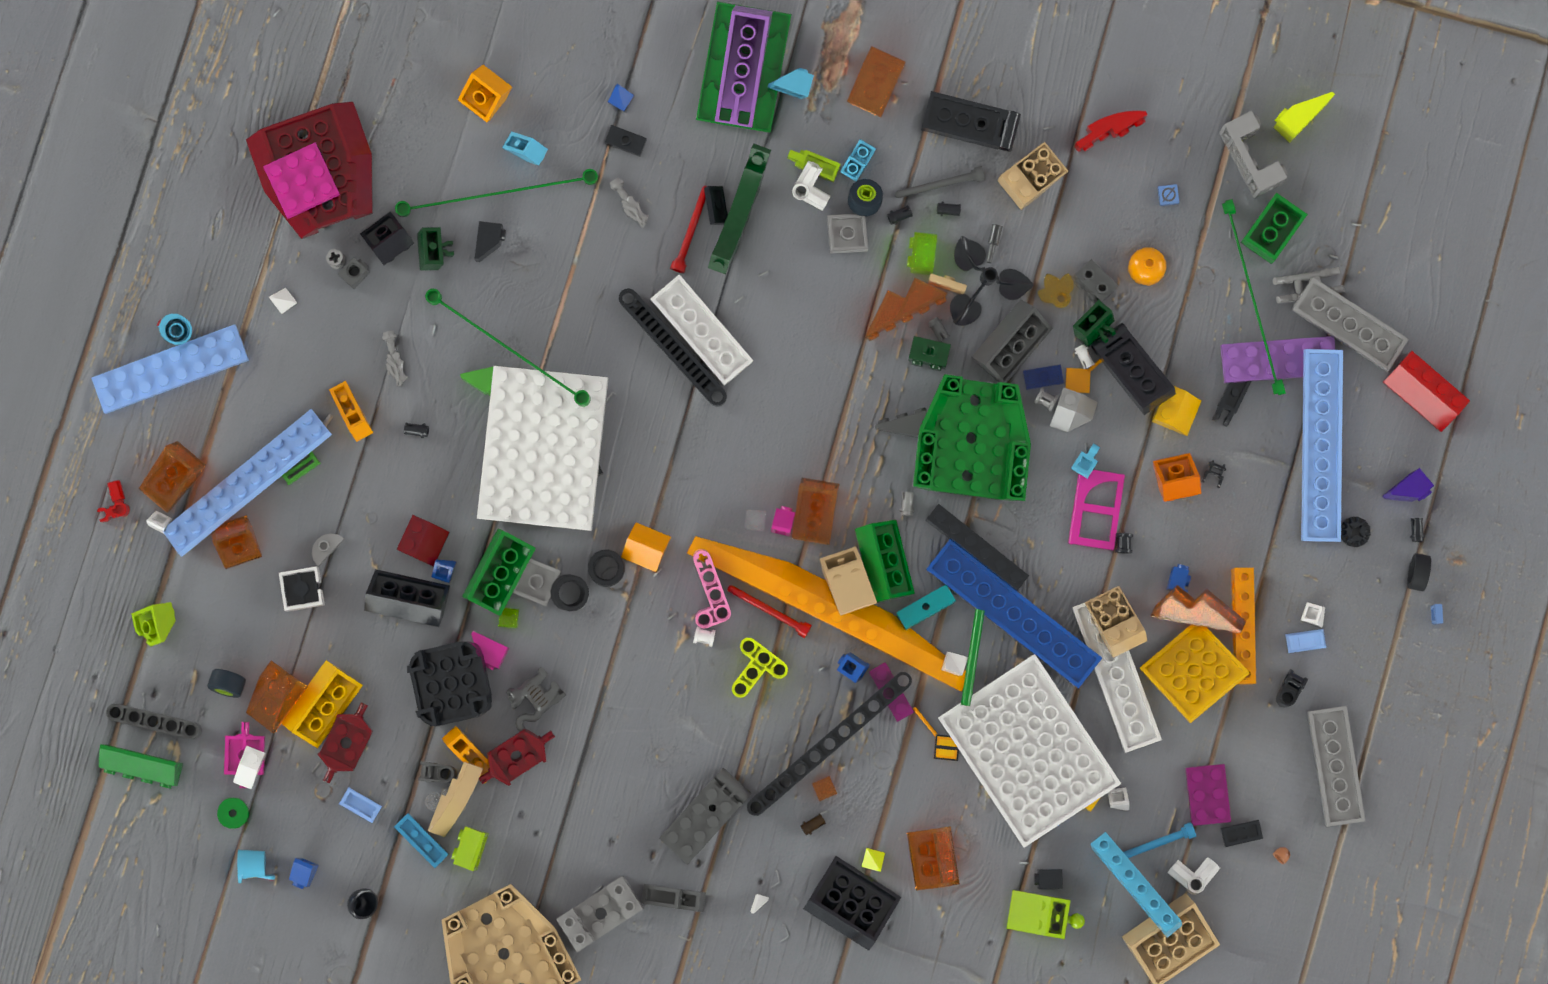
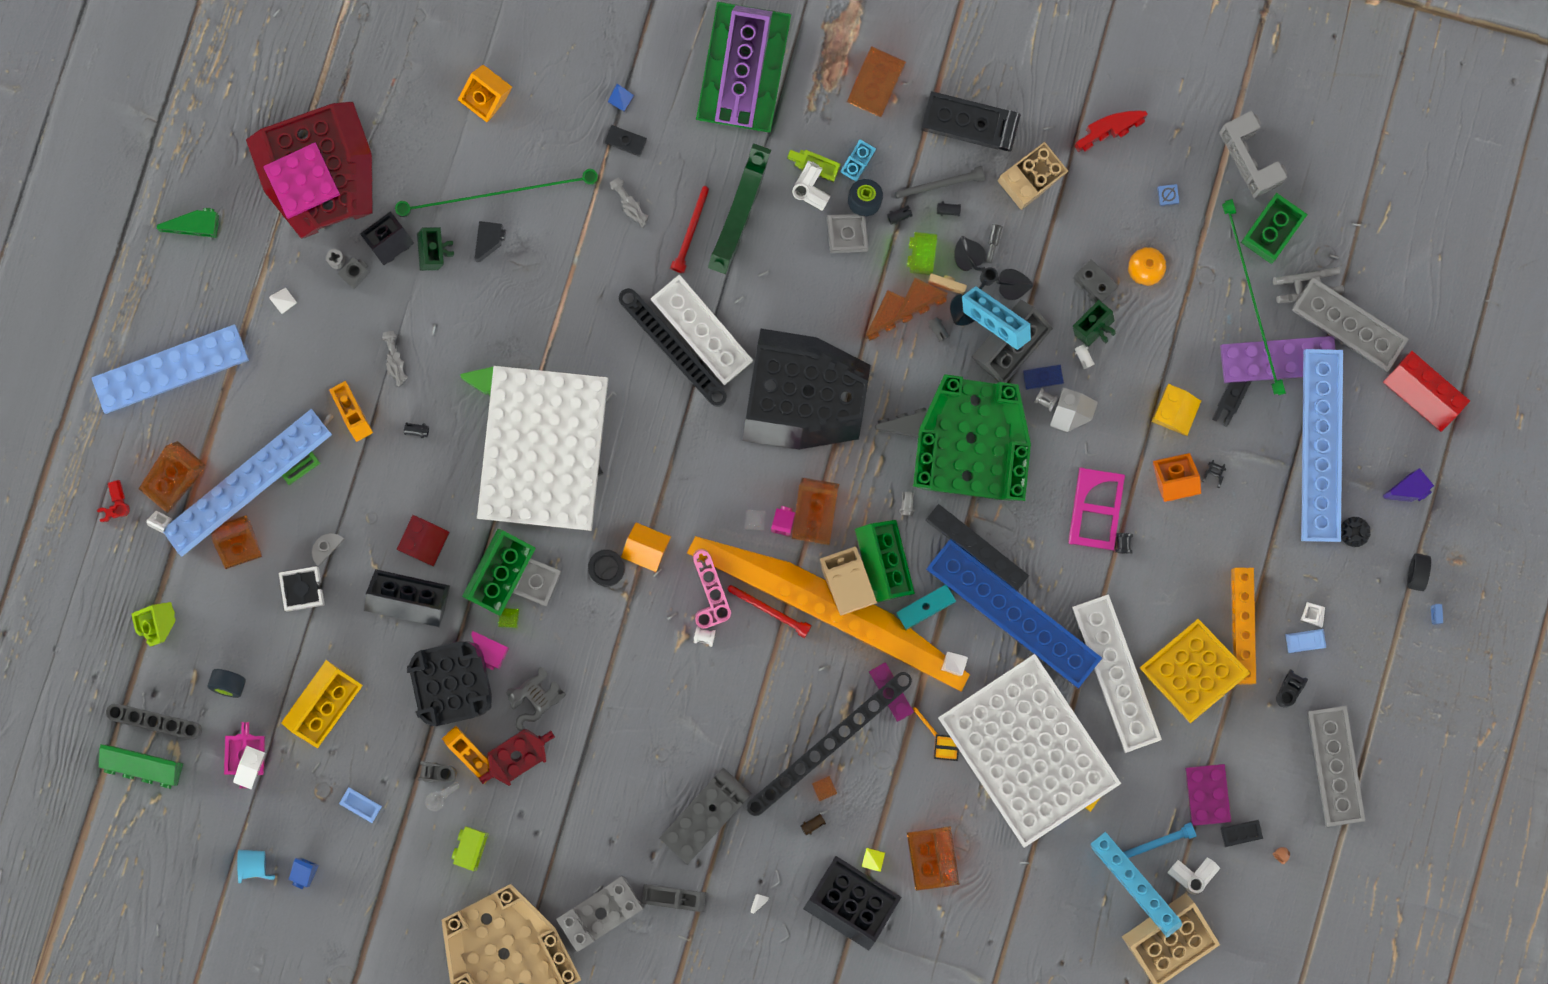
(175, 329): medium azure hat -> none
(195, 223): none -> green slope
(225, 808): green piece -> none
(274, 696): clear orange slope -> none
(345, 726): dark red plate -> none
(362, 903): black piece -> none
(421, 840): dark azure plate -> none
(443, 570): blue slope -> none
(453, 803): tan slope -> none
(525, 148): medium azure slope -> none
(581, 397): green piece -> none
(584, 592): black tyre -> none
(716, 205): black plate -> none
(754, 663): neon yellow beam -> none
(788, 416): none -> black wedge
(795, 83): medium azure slope -> none
(846, 669): blue brick -> none
(929, 353): dark green brick -> none
(972, 657): green piece -> none
(996, 317): none -> medium azure brick
(1037, 914): lime slope -> none
(1048, 879): black brick -> none
(1055, 288): clear yellow plate -> none
(1079, 379): light orange piece -> none
(1085, 462): medium azure plate -> none
(1116, 621): tan slope -> none
(1119, 799): white slope -> none
(1138, 376): black hinge -> none
(1180, 577): blue brick -> none
(1203, 611): clear orange slope -> none
(1295, 119): neon yellow slope -> none
(1417, 530): black pin -> none

